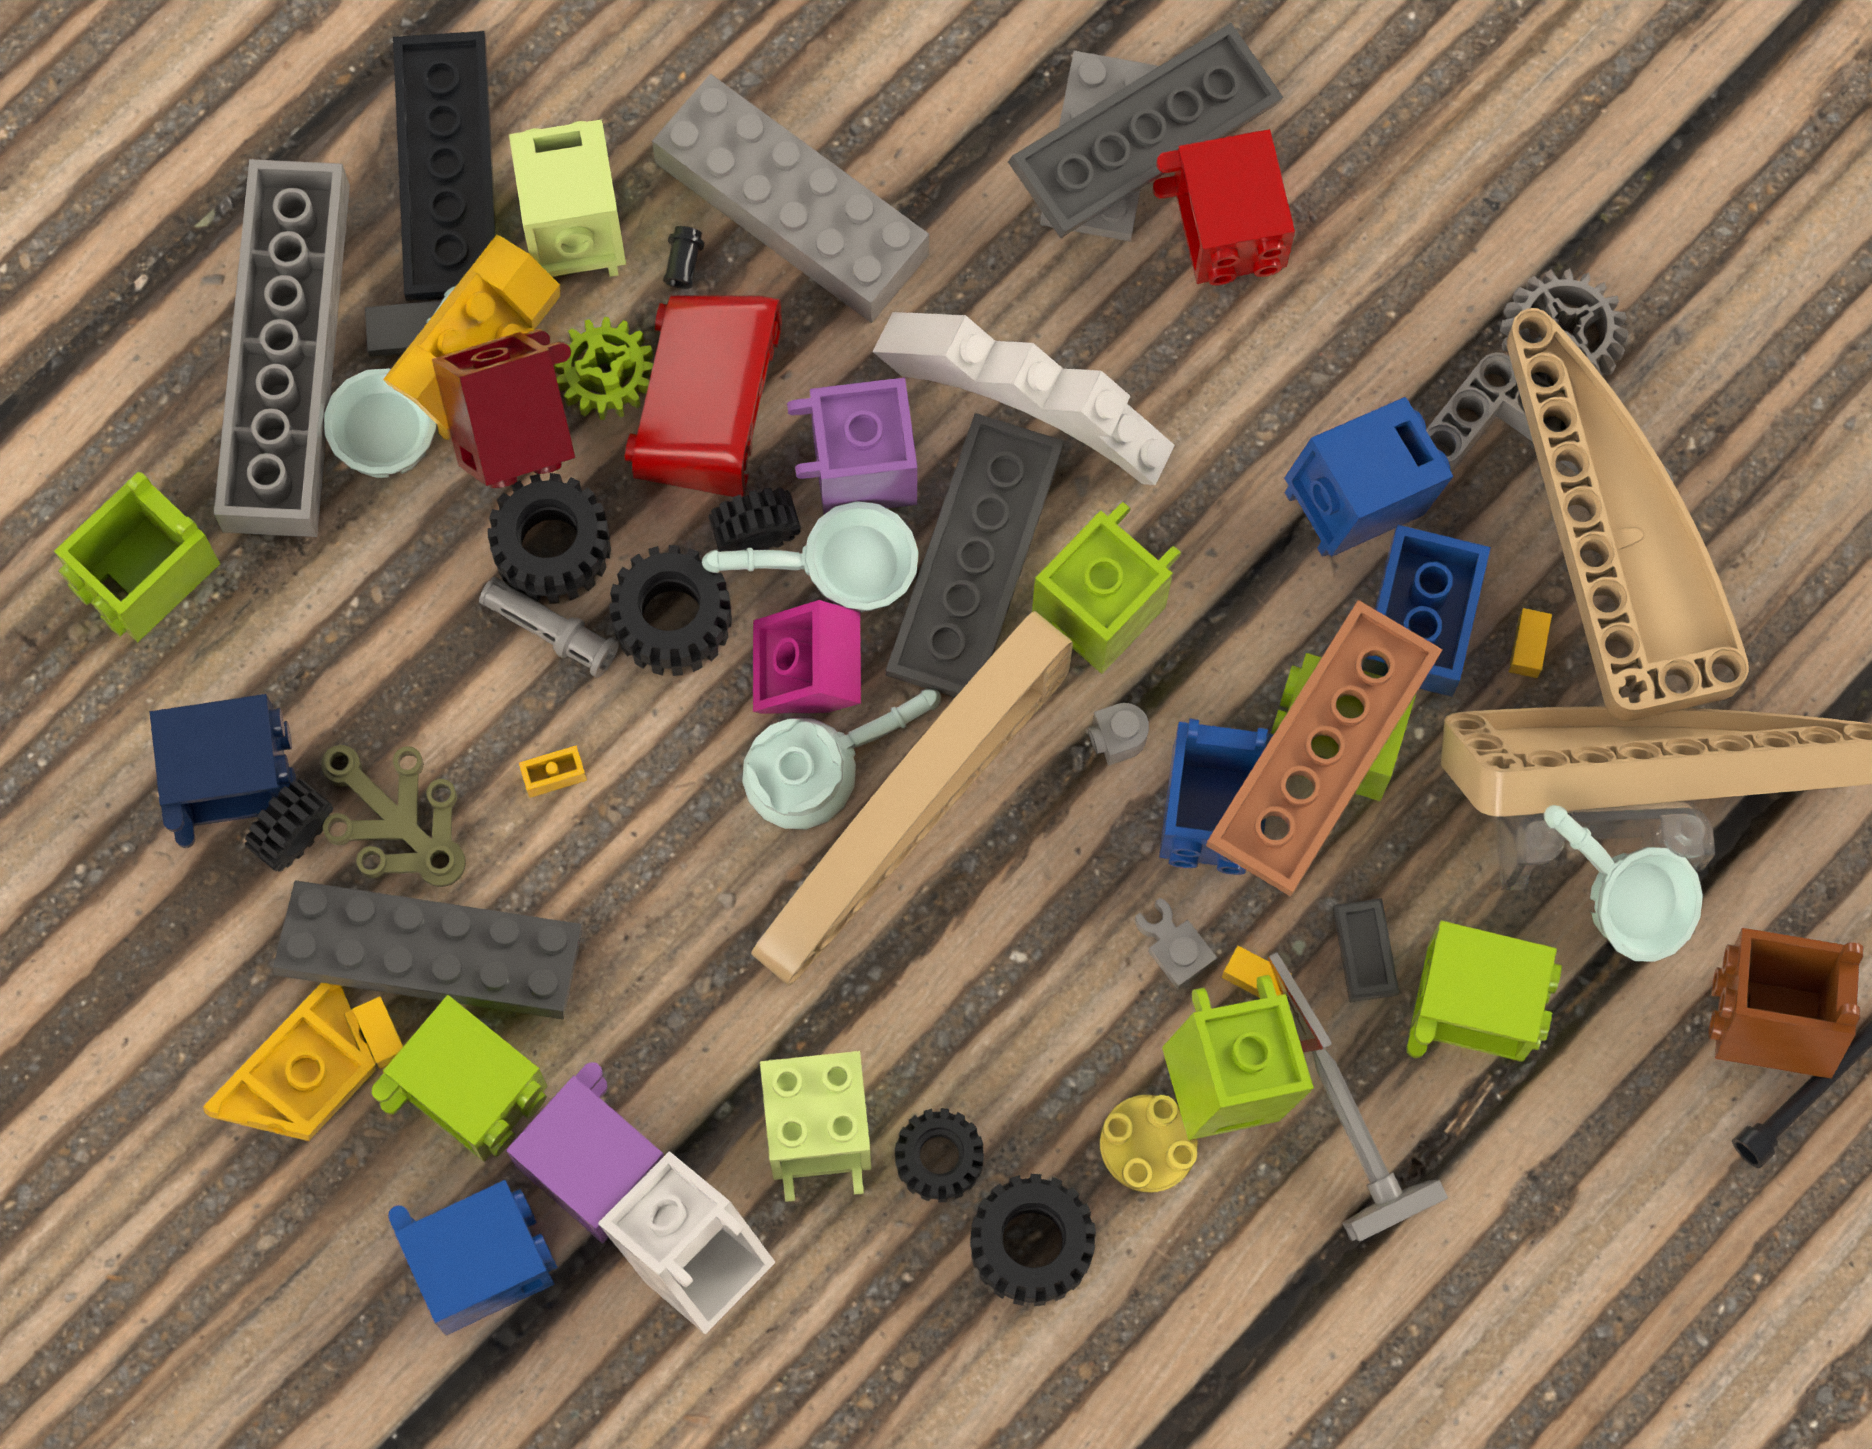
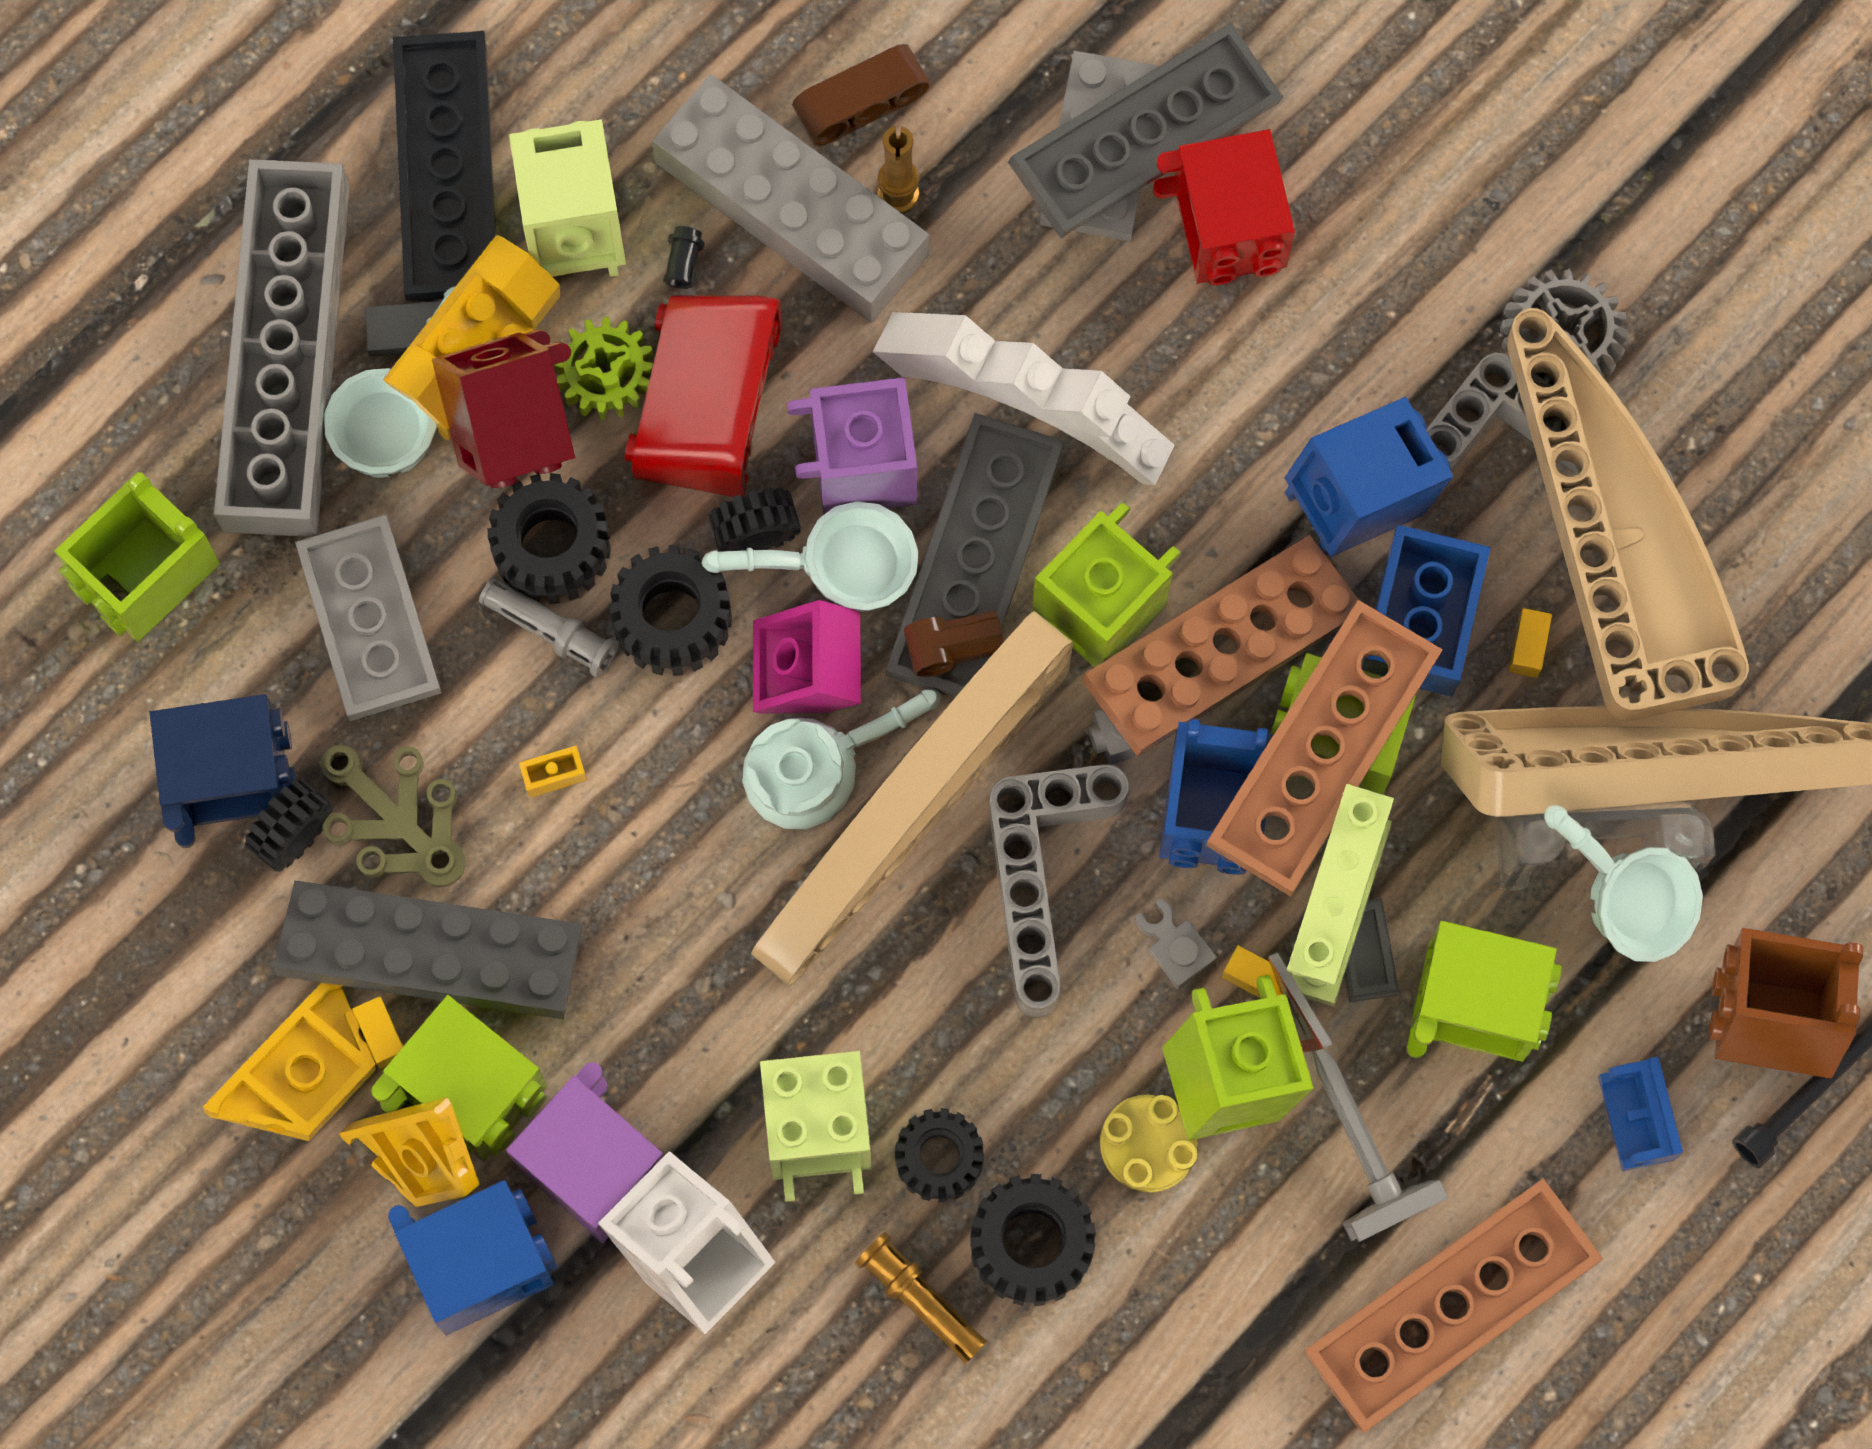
(368, 618): none -> light grey plate
(418, 1151): none -> yellow wing
(861, 94): none -> reddish brown beam
(898, 176): none -> pearl gold pin
(904, 1282): none -> pearl gold pin
(941, 644): none -> reddish brown piece
(1030, 872): none -> light grey beam
(1220, 674): none -> nougat plate
(1340, 894): none -> yellowish green fence
(1452, 1340): none -> nougat plate
(1640, 1114): none -> blue hinge

